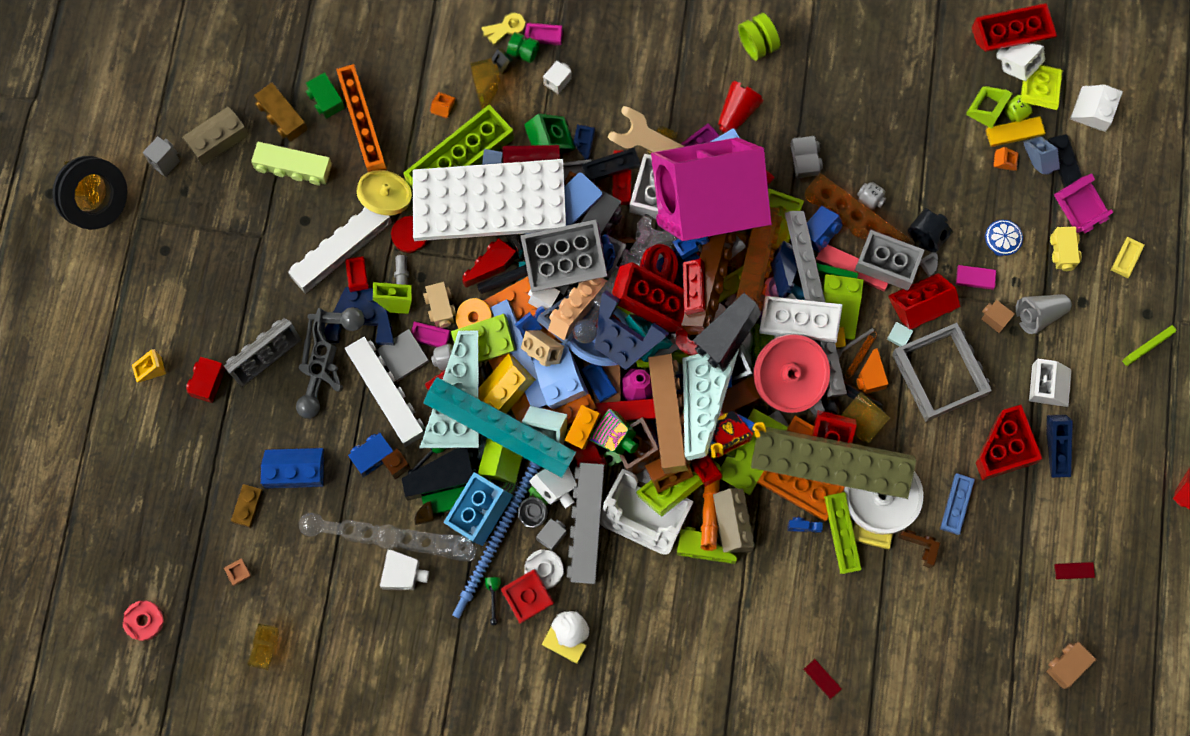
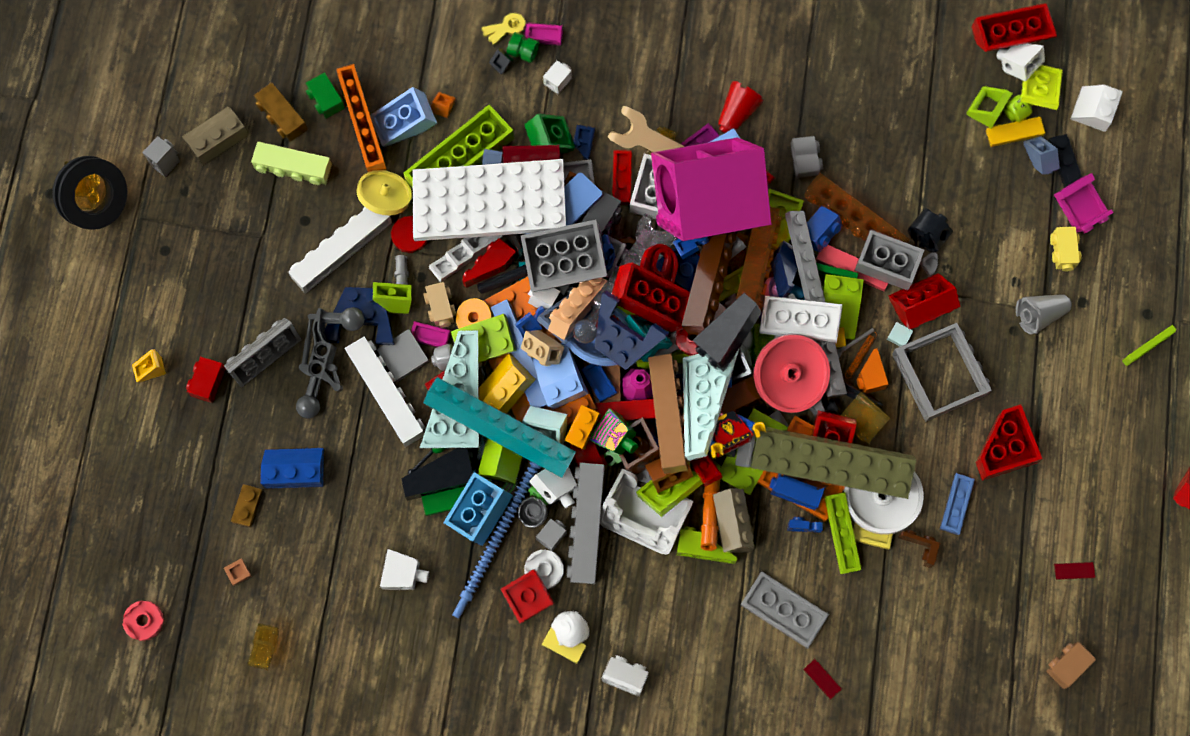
(356, 274): red tile -> none
(369, 455): blue brick -> none
(390, 537): clear piece -> none
(396, 463): reddish brown brick -> none
(403, 117): none -> light blue slope
(424, 514): dark brown tile -> none
(461, 255): none -> white slope
(485, 80): clear yellow slope -> none
(493, 585): hinge -> none
(611, 165): black plate -> none
(624, 675): none -> white slope
(693, 286): red tile -> none
(744, 454): none -> light grey slope
(759, 36): lime wheel -> none
(784, 610): none -> light grey tile
(796, 491): none -> blue window
(871, 195): light grey head -> none
(975, 277): dark pink tile -> none
(997, 315): medium nougat brick -> none
(1004, 237): dish -> none
(1006, 159): orange slope -> none
(1050, 383): white slope -> none
(1059, 445): dark blue slope -> none
(1127, 257): light yellow tile -> none

